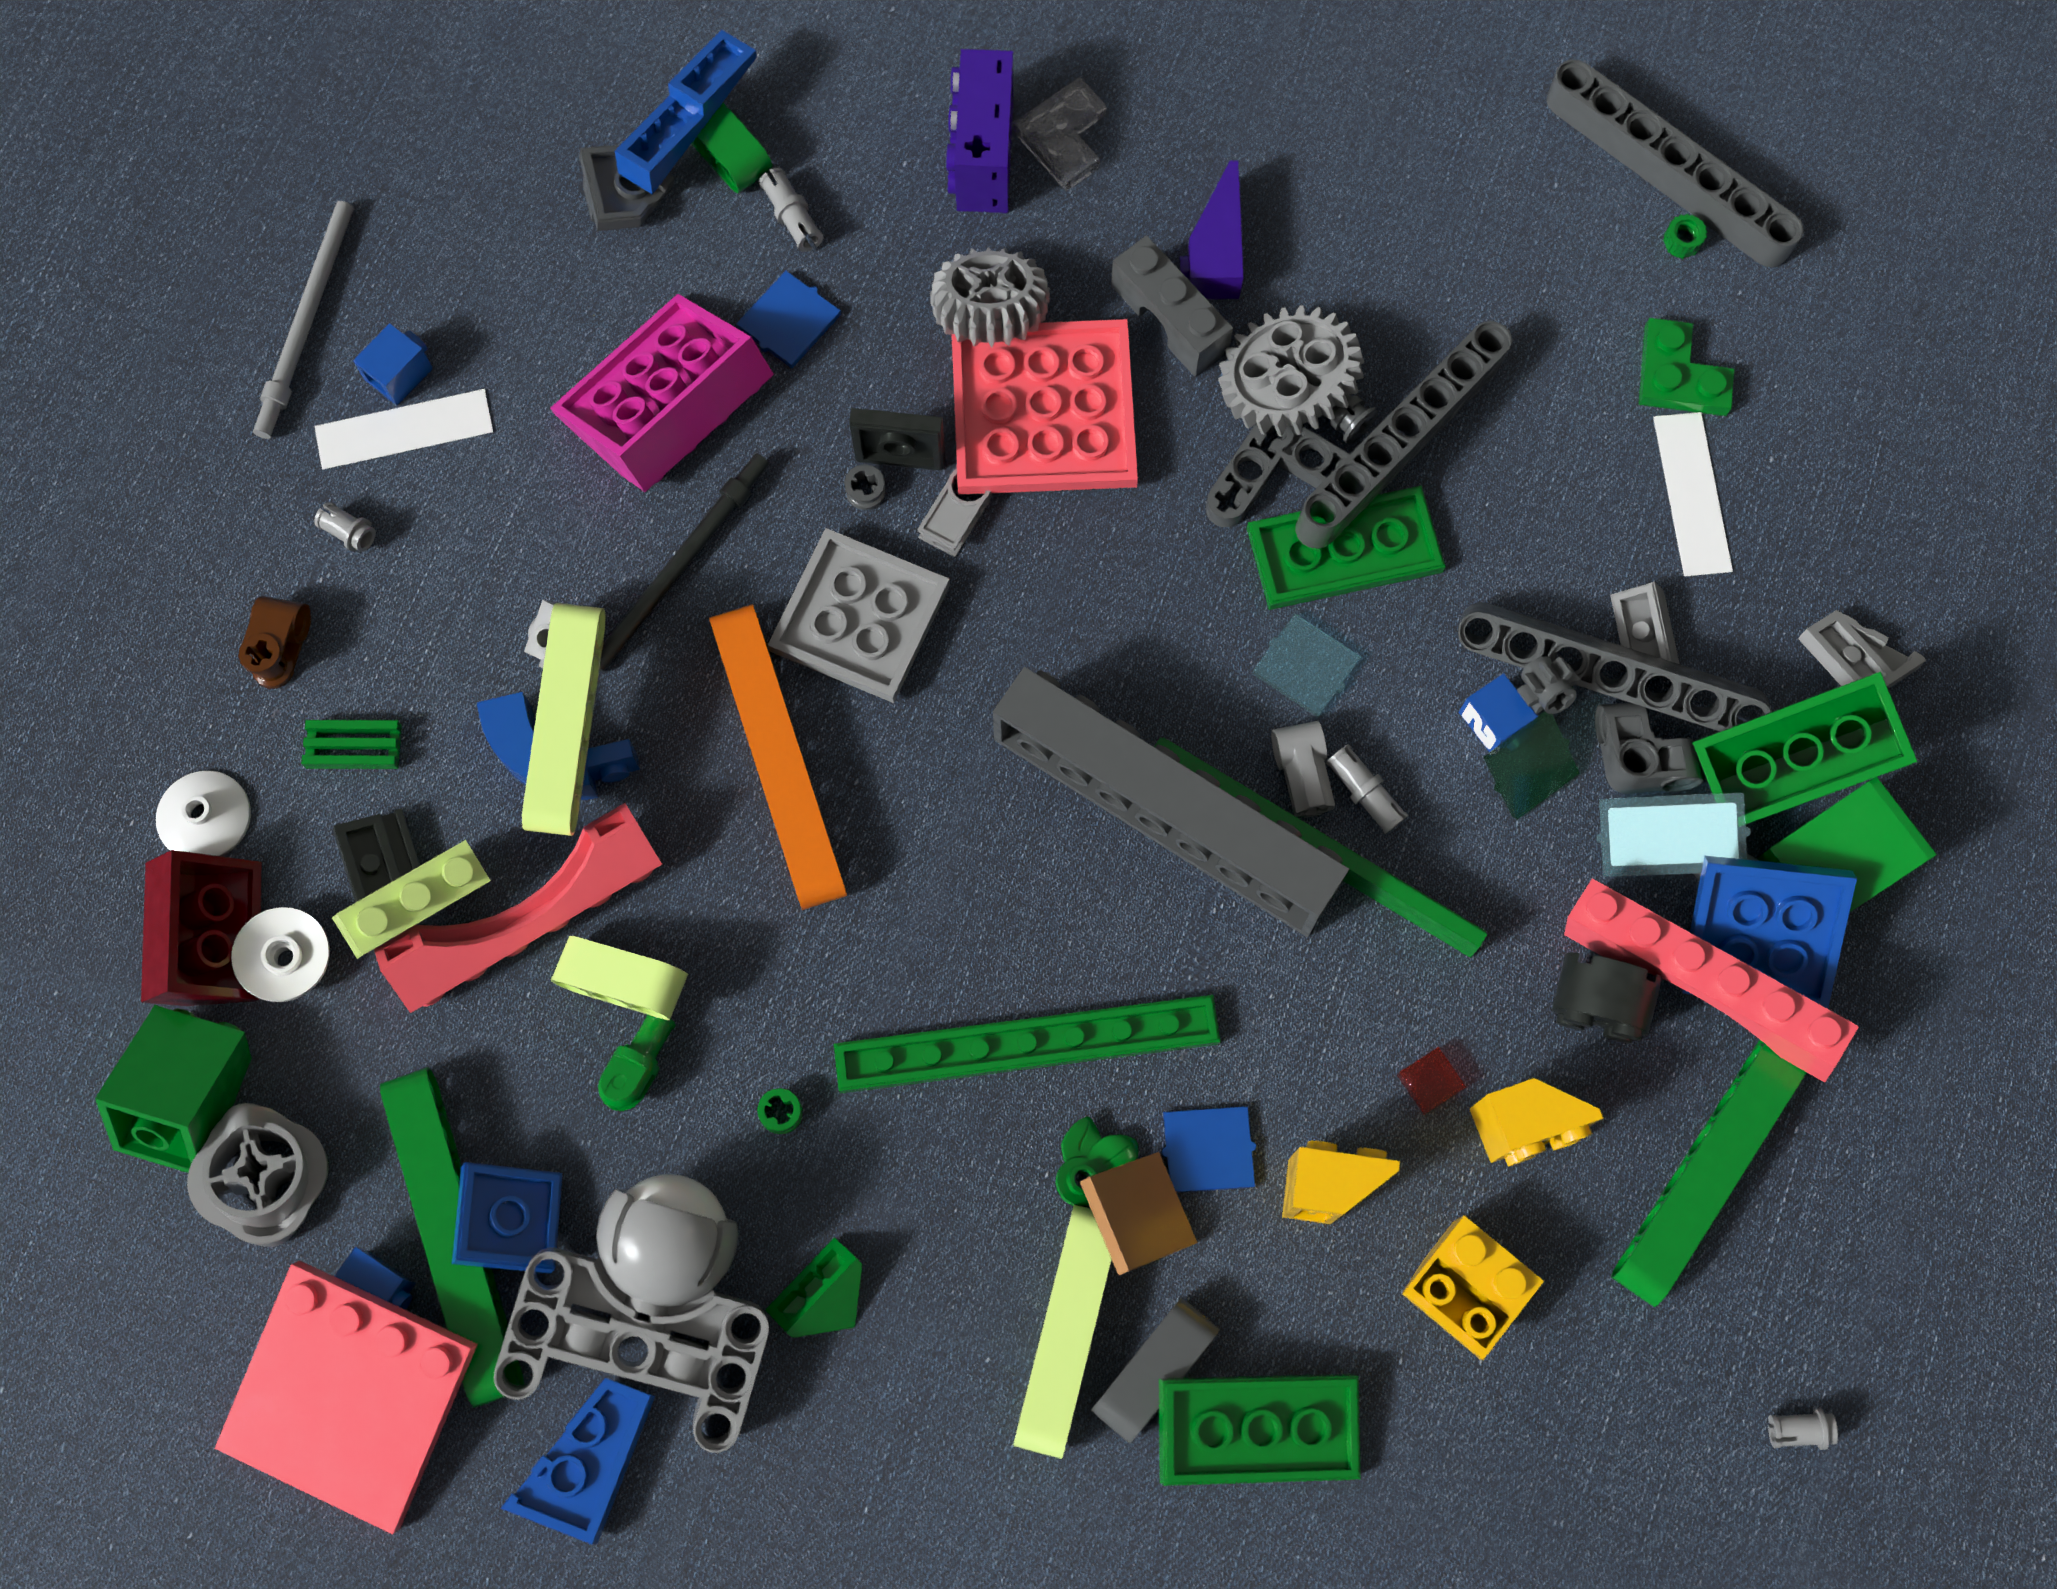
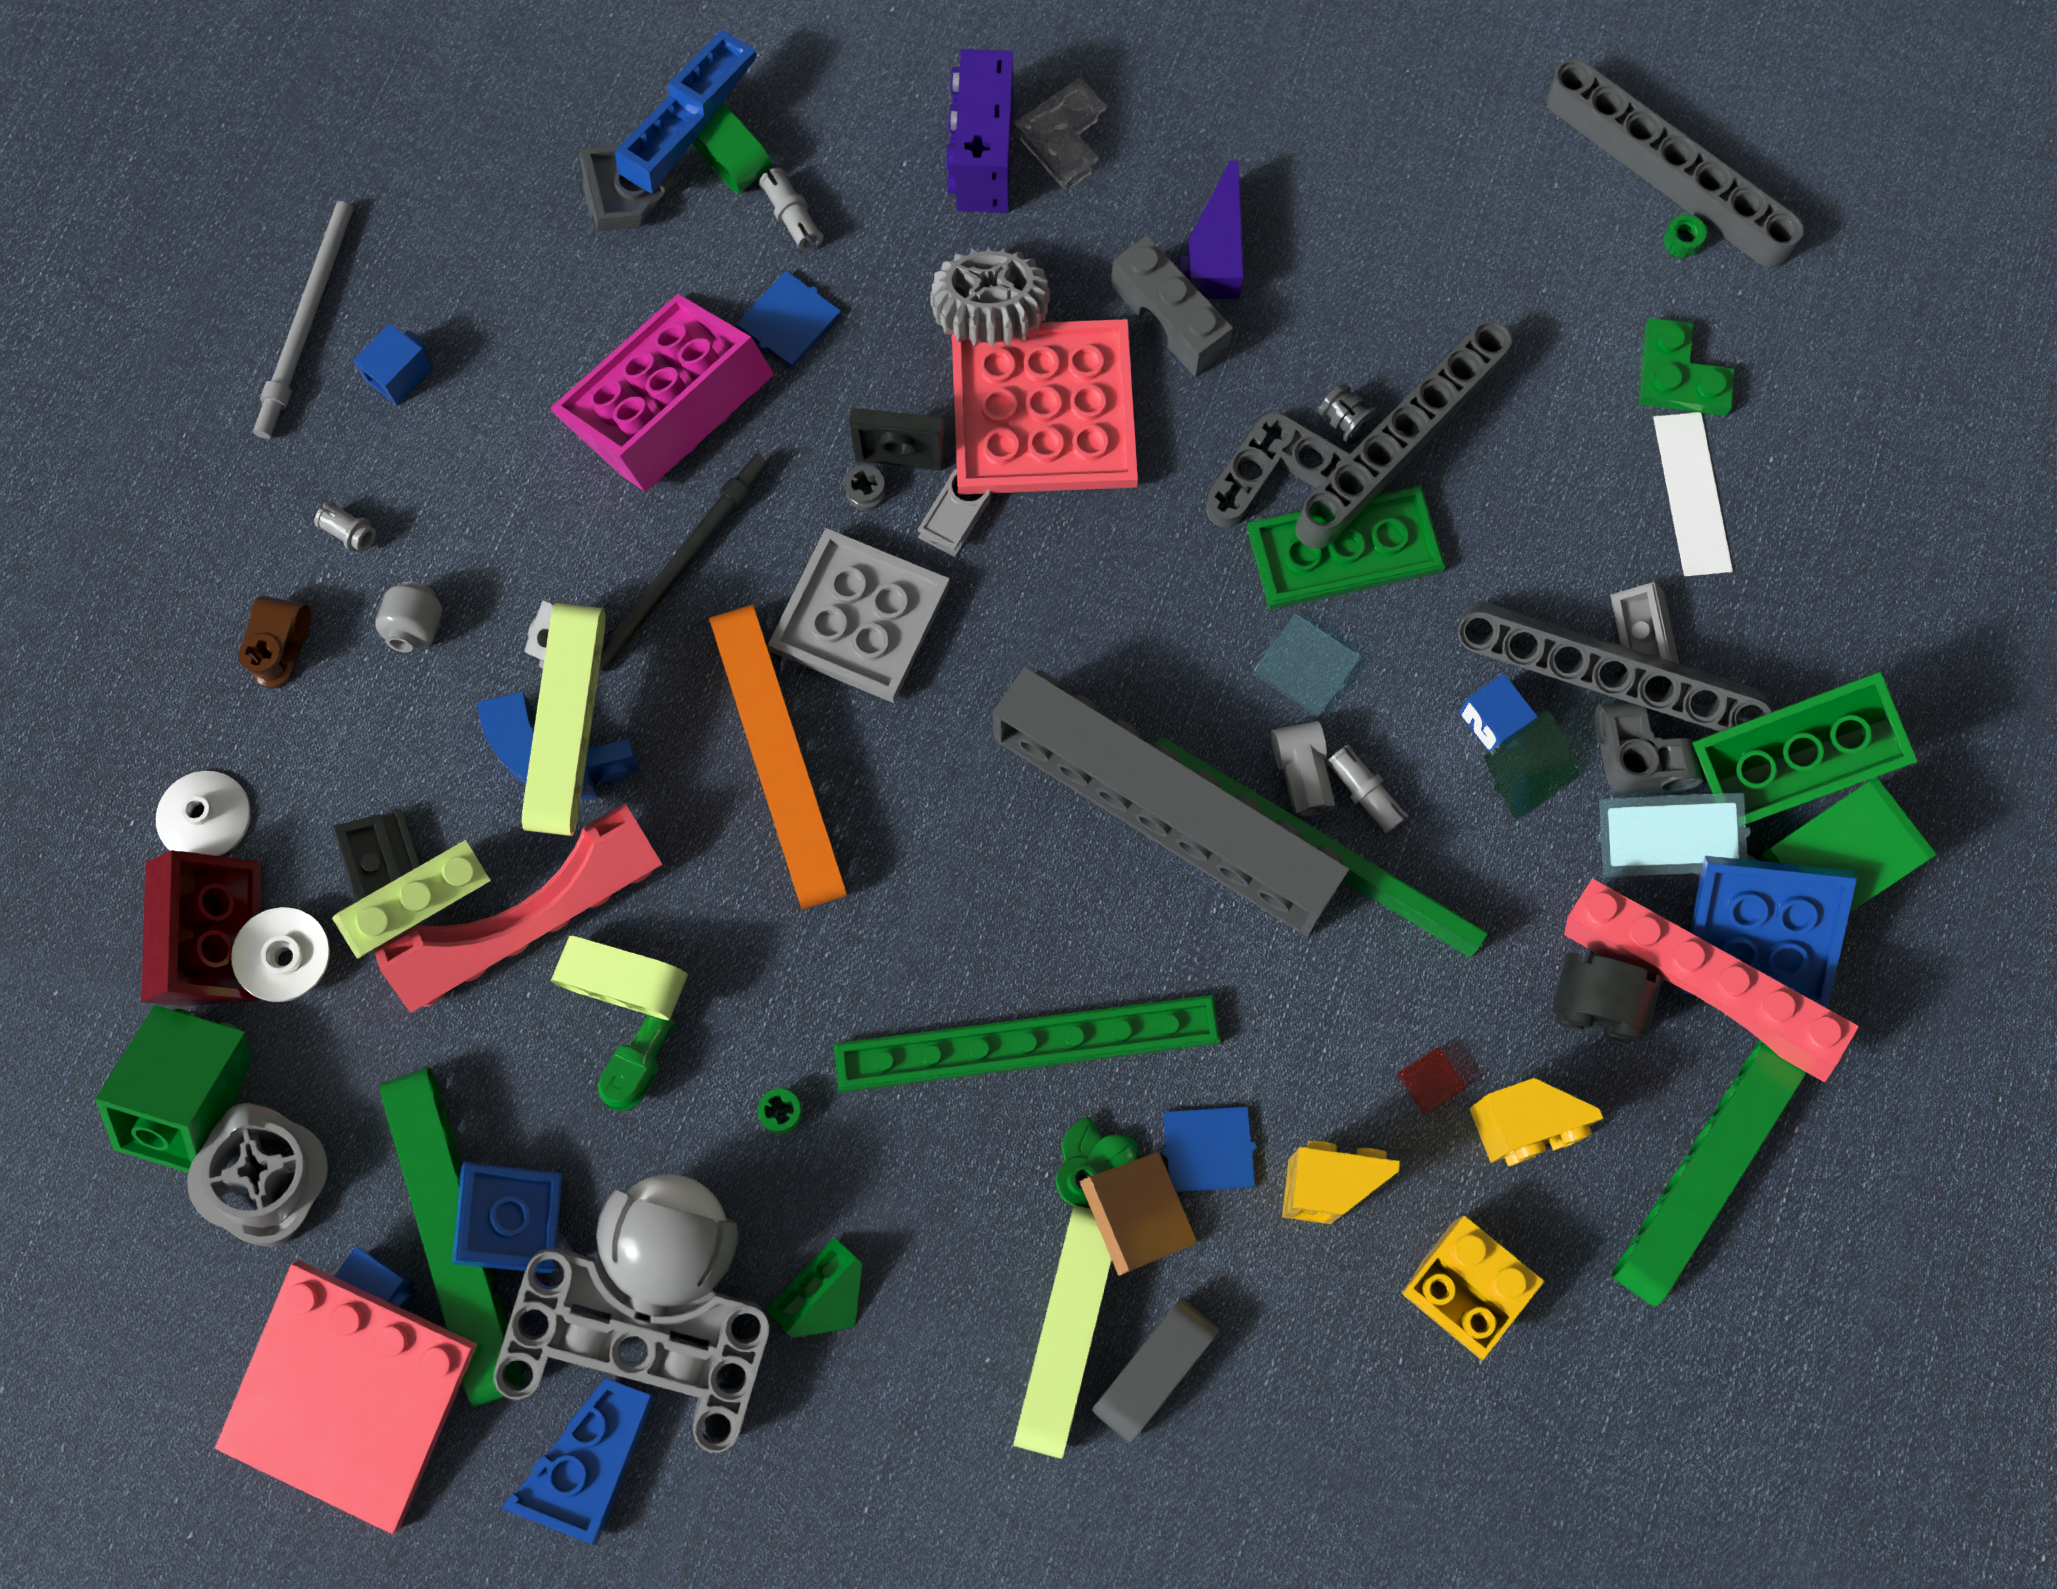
(373, 727): green tile -> none
(403, 429): white sticker -> none
(408, 616): none -> light grey head
(1259, 1429): green tile -> none
(1291, 370): light grey gear -> none
(1548, 685): dark grey gear -> none
(1802, 1430): light grey pin -> none
(1855, 651): light grey wing -> none

